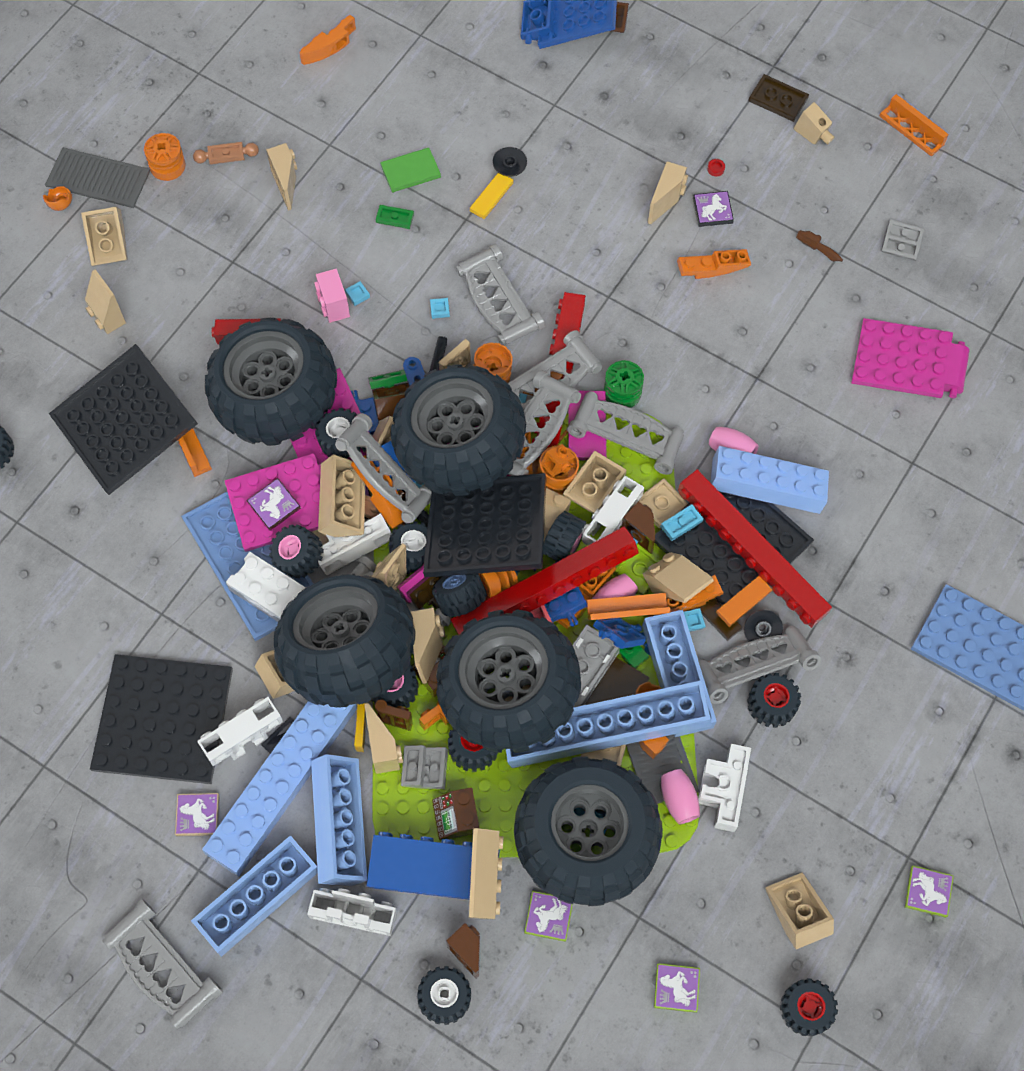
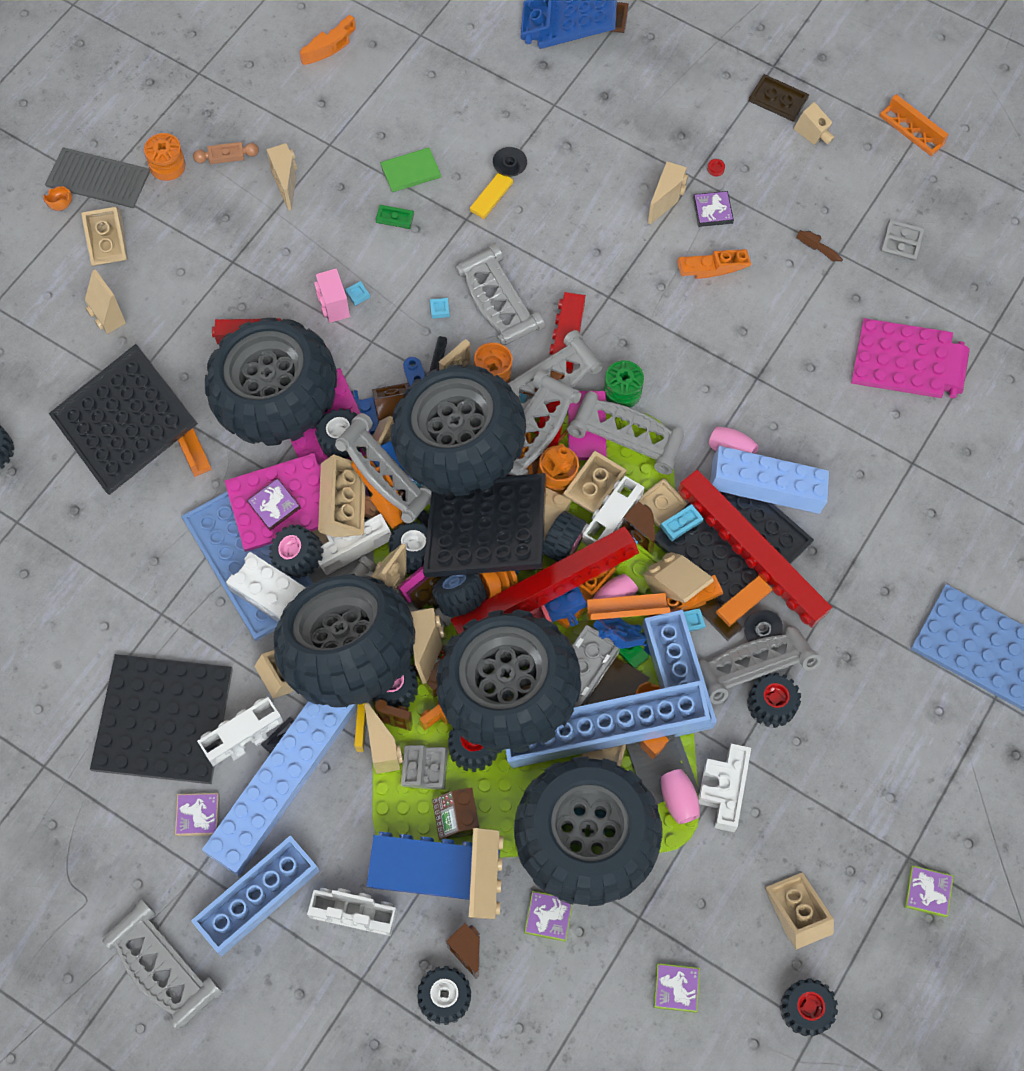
(338, 820): light blue brick -> none
(387, 380): green plate -> none

